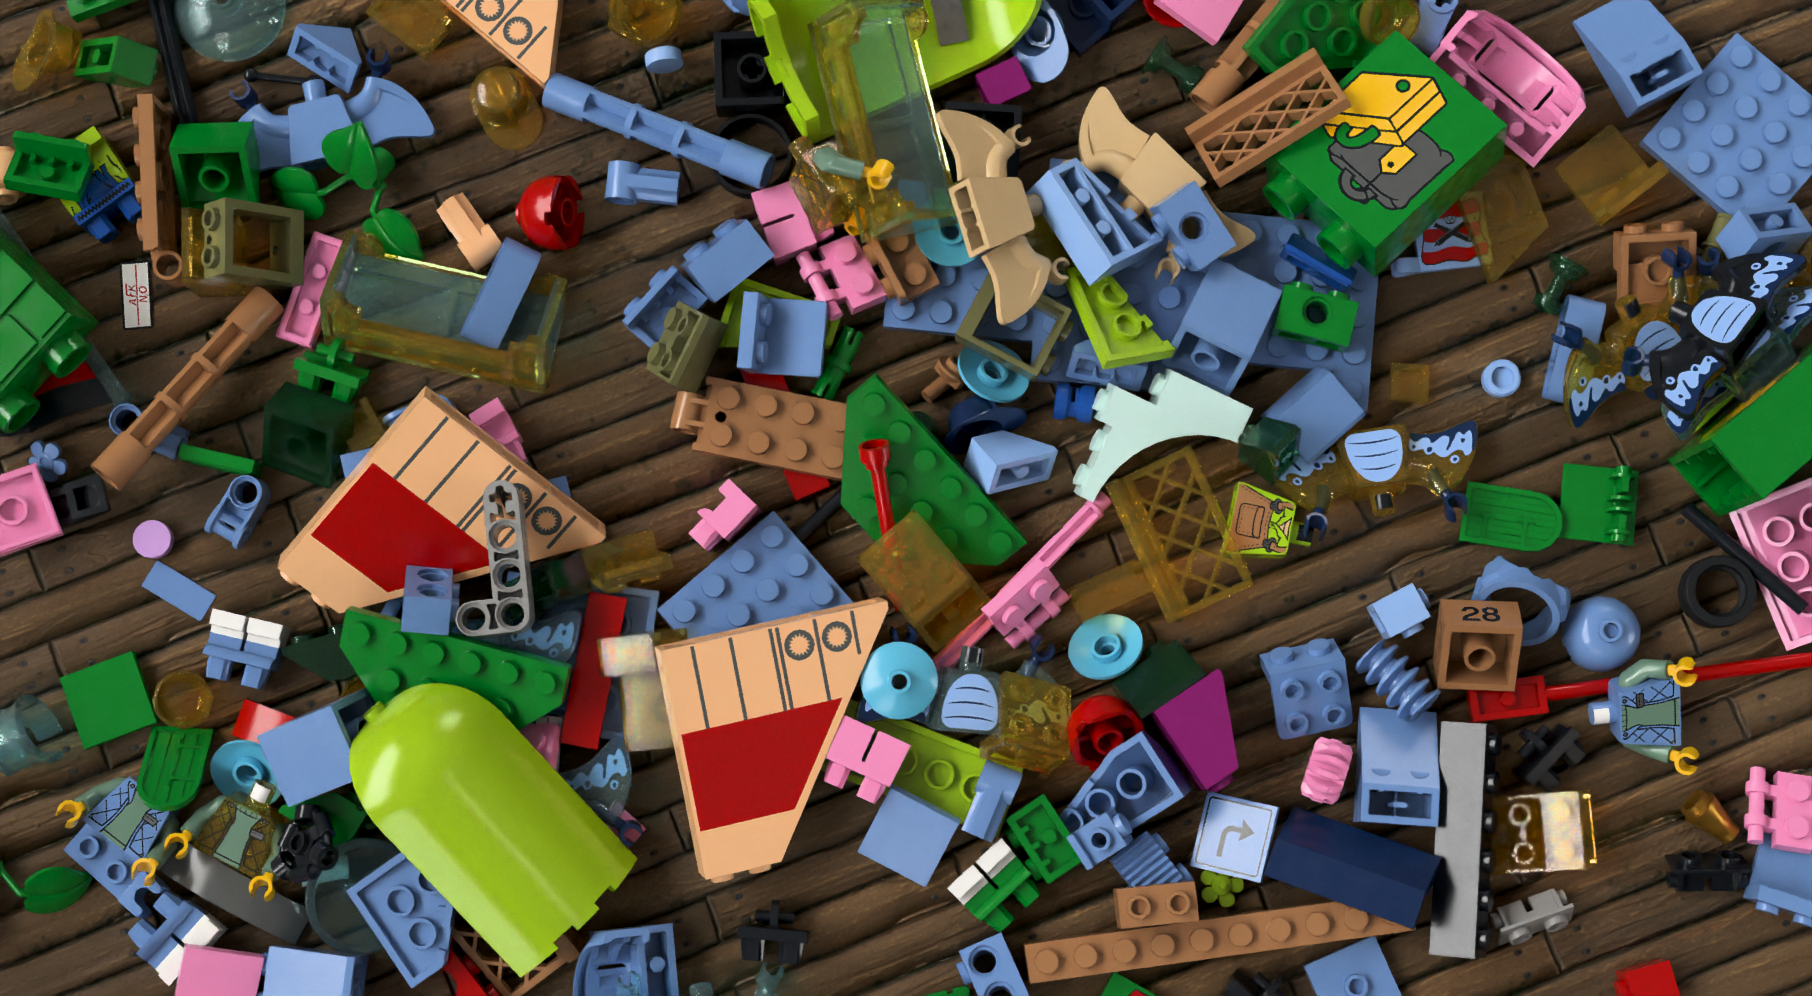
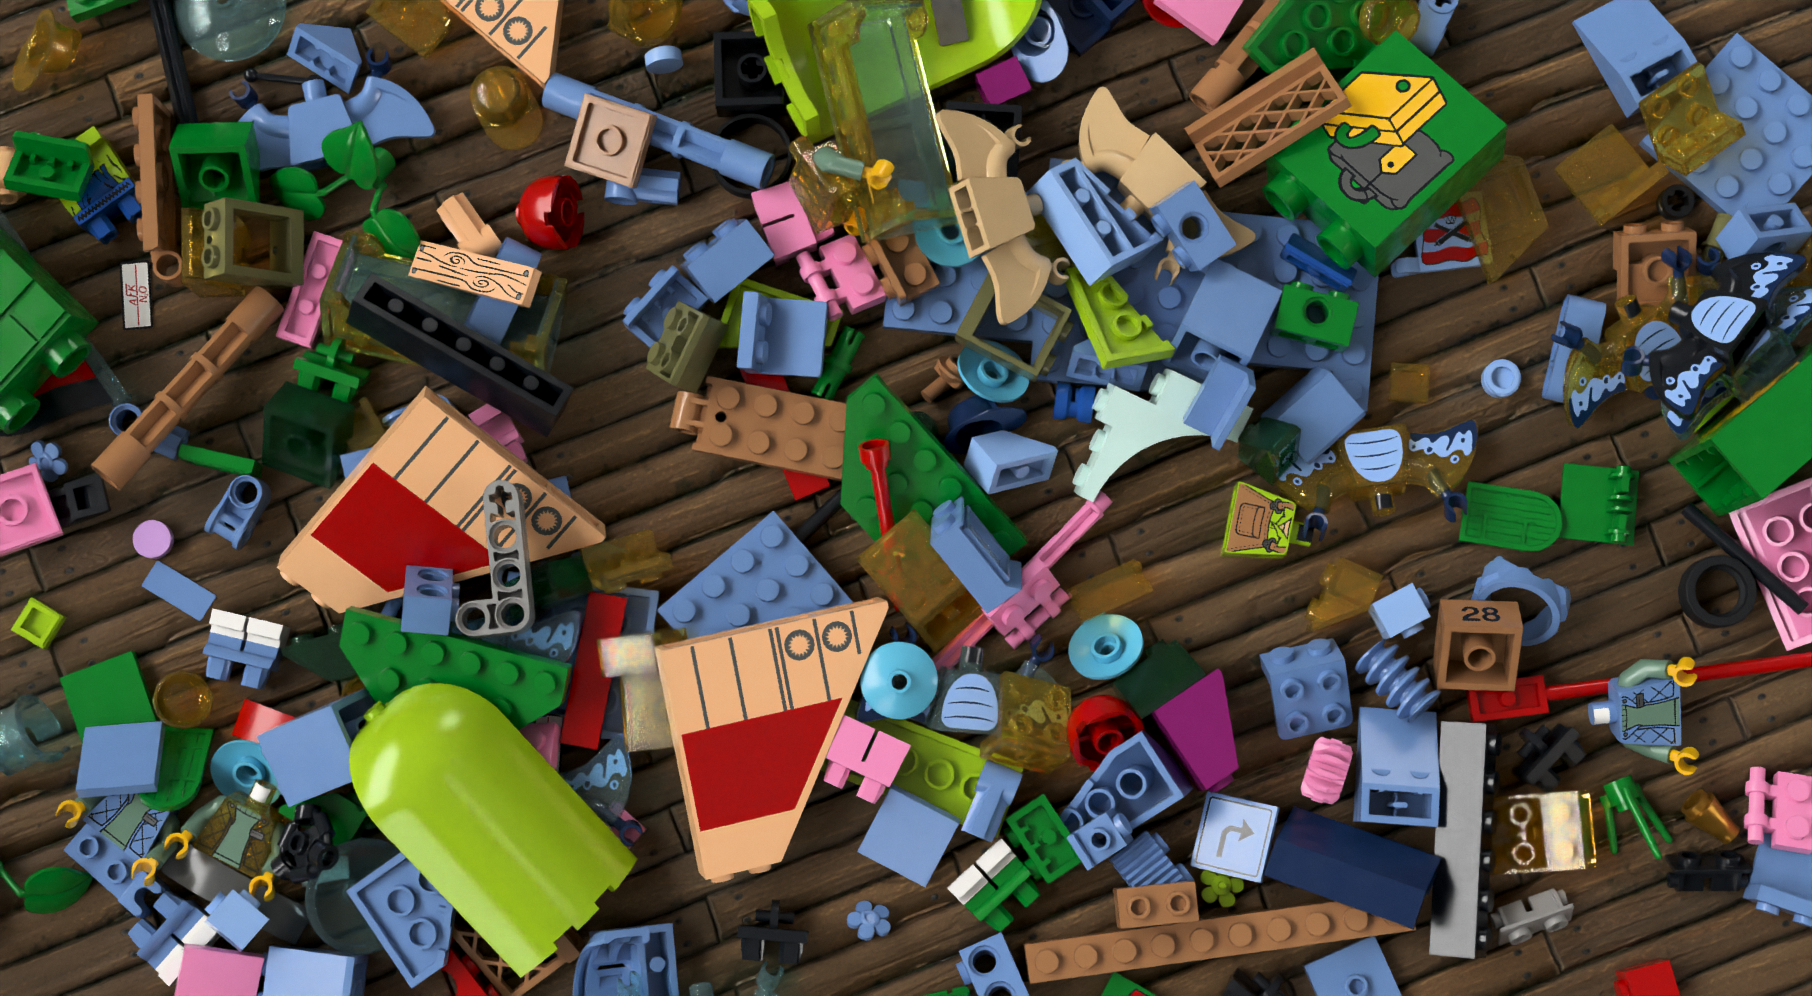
(38, 623): none -> lime tile
(116, 62): green slope -> none
(120, 759): none -> medium blue tile
(235, 917): none -> light blue brick
(459, 354): none -> black brick
(475, 273): none -> light nougat tile
(610, 140): none -> tile
(727, 519): bright pink hips -> none
(869, 920): none -> medium blue plant
(974, 555): none -> medium blue window
(1149, 548): clear yellow fence -> none
(1161, 59): clear green piece -> none
(1221, 400): none -> medium blue panel
(1345, 594): none -> clear yellow slope
(1519, 70): bright pink piece -> none
(1564, 271): clear green piece -> none
(1600, 633): medium blue cylinder -> none
(1627, 795): none -> green plant
(1665, 209): none -> black bush
(1687, 122): none -> clear yellow bracket

